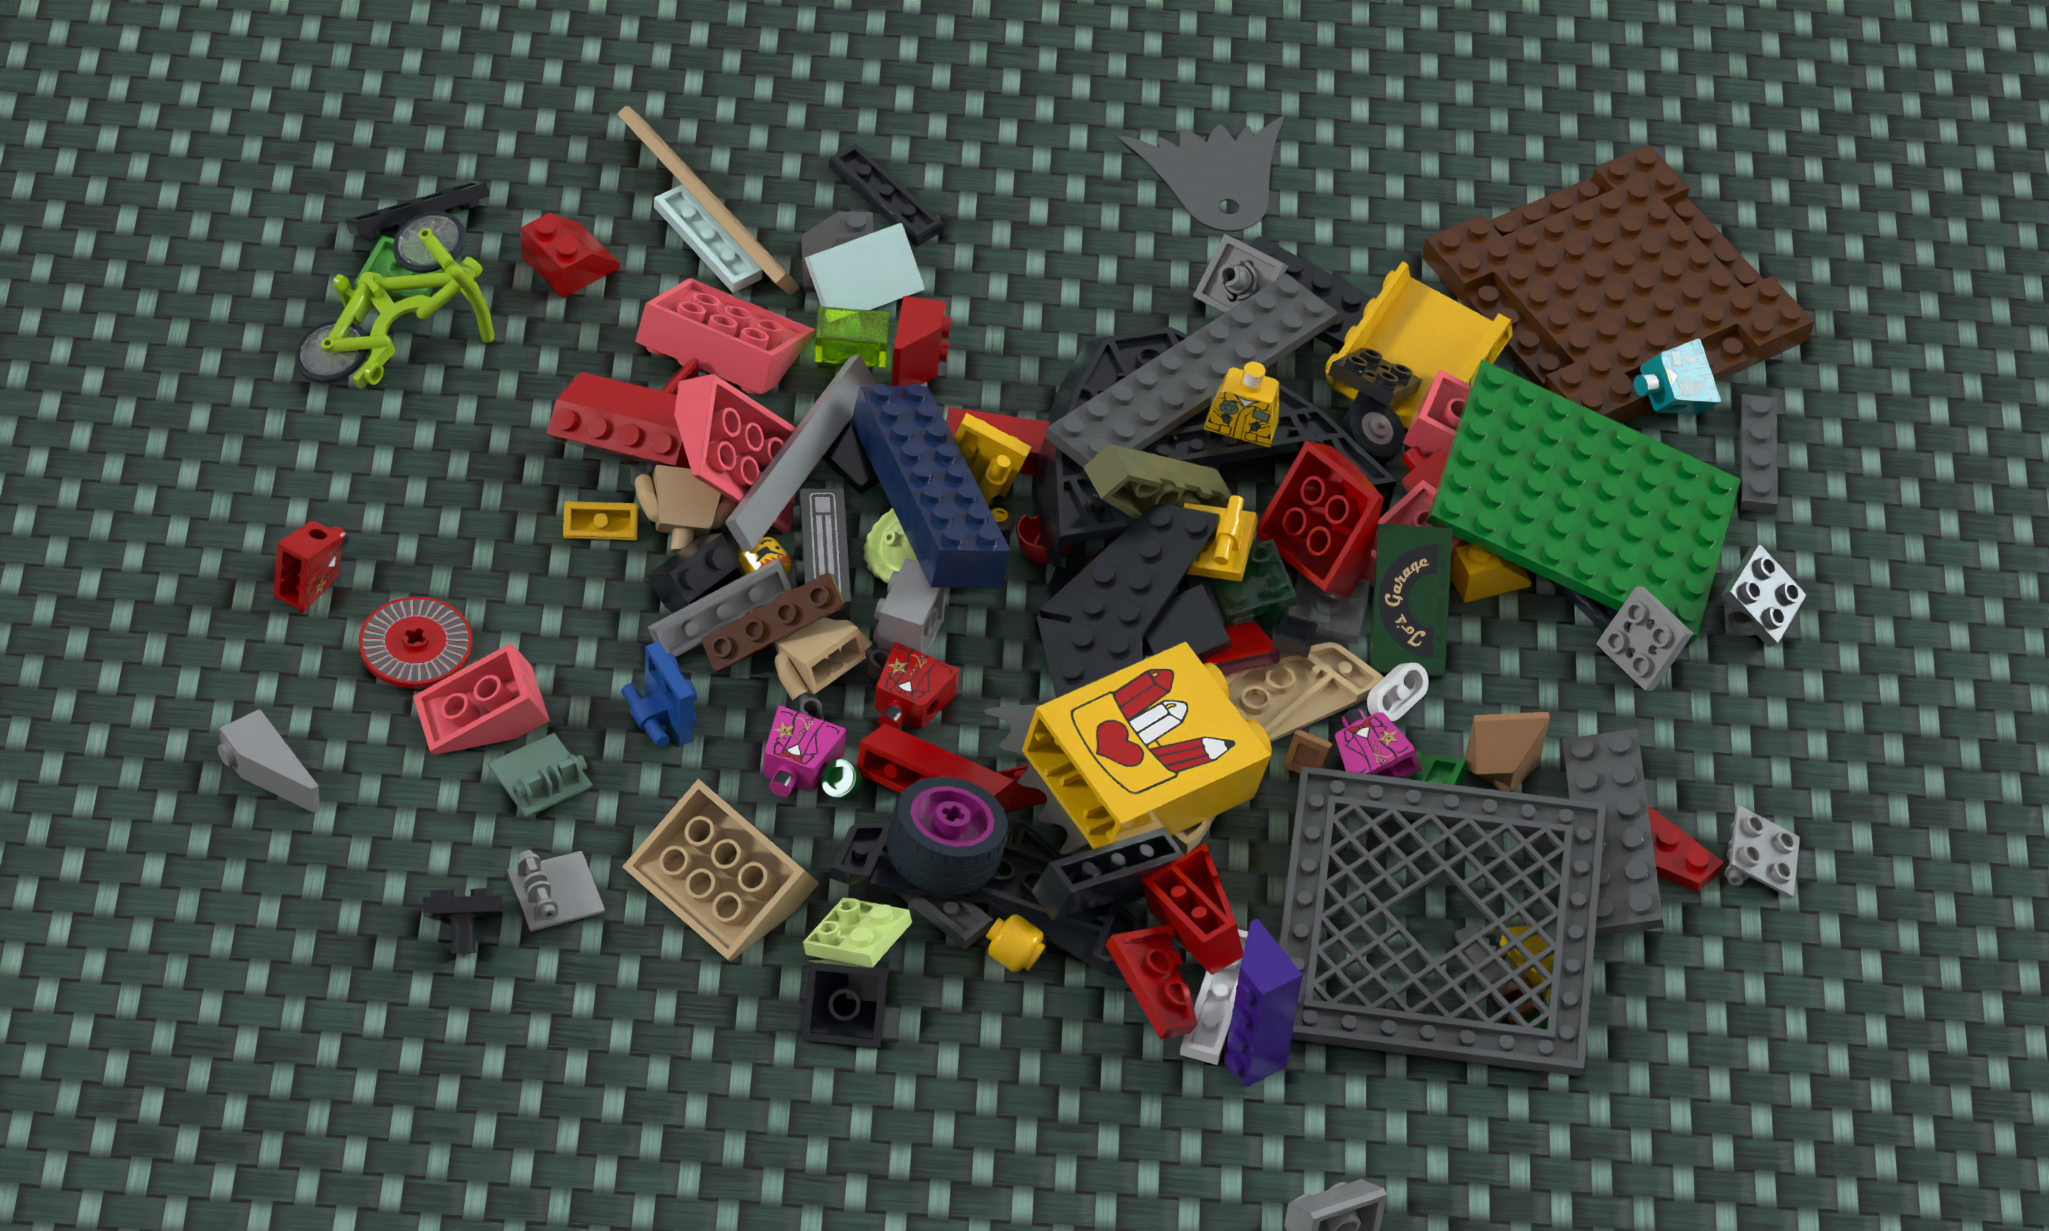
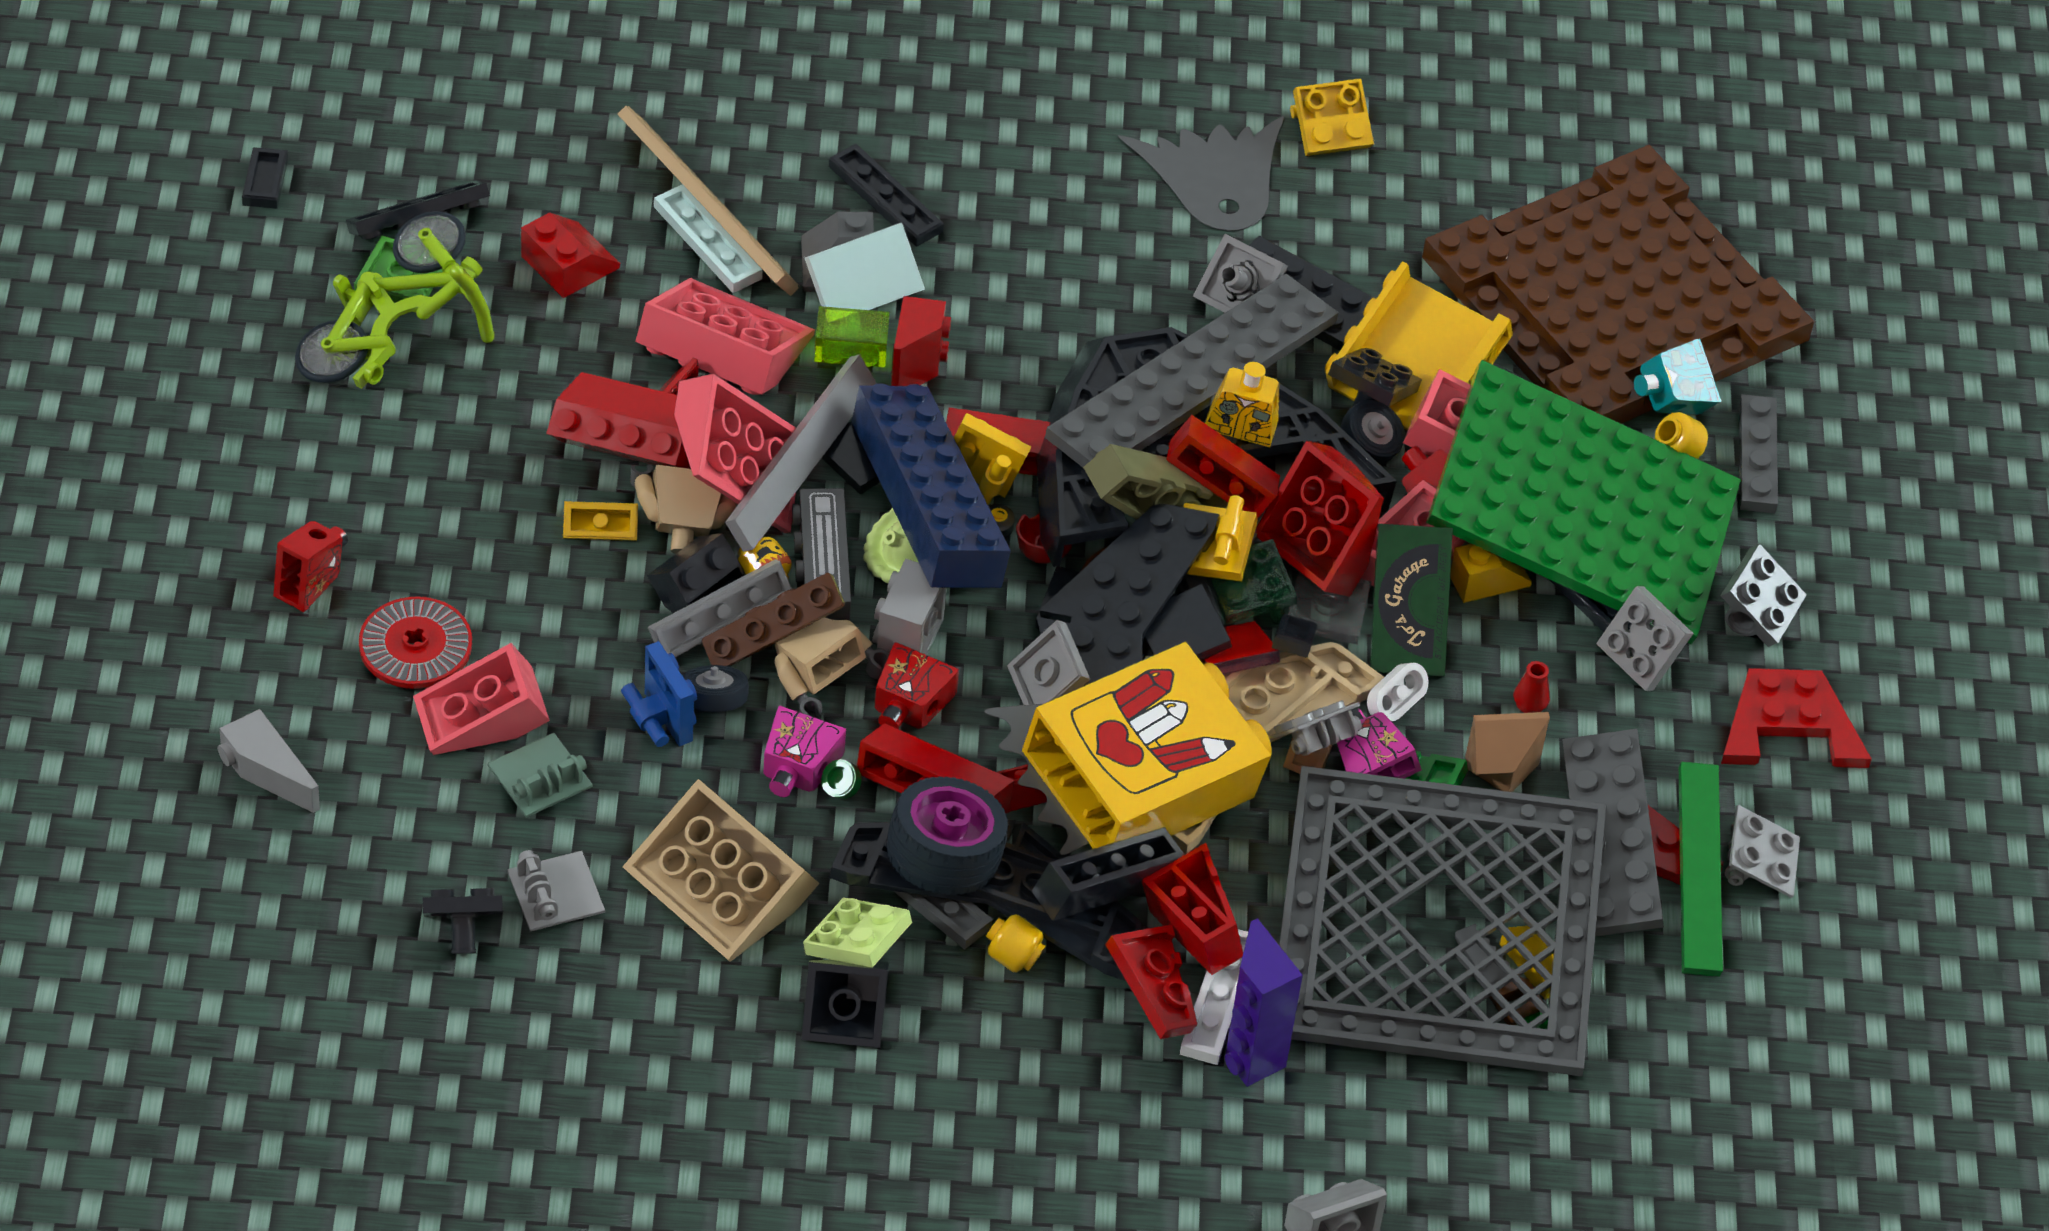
(265, 178): none -> black tile
(718, 687): none -> black wheel
(1048, 667): none -> light grey tile
(1222, 466): none -> red brick
(1320, 728): none -> light grey hinge
(1332, 117): none -> yellow plate
(1533, 689): none -> red cone
(1682, 434): none -> yellow head
(1700, 869): none -> green tile
(1792, 706): none -> red wing

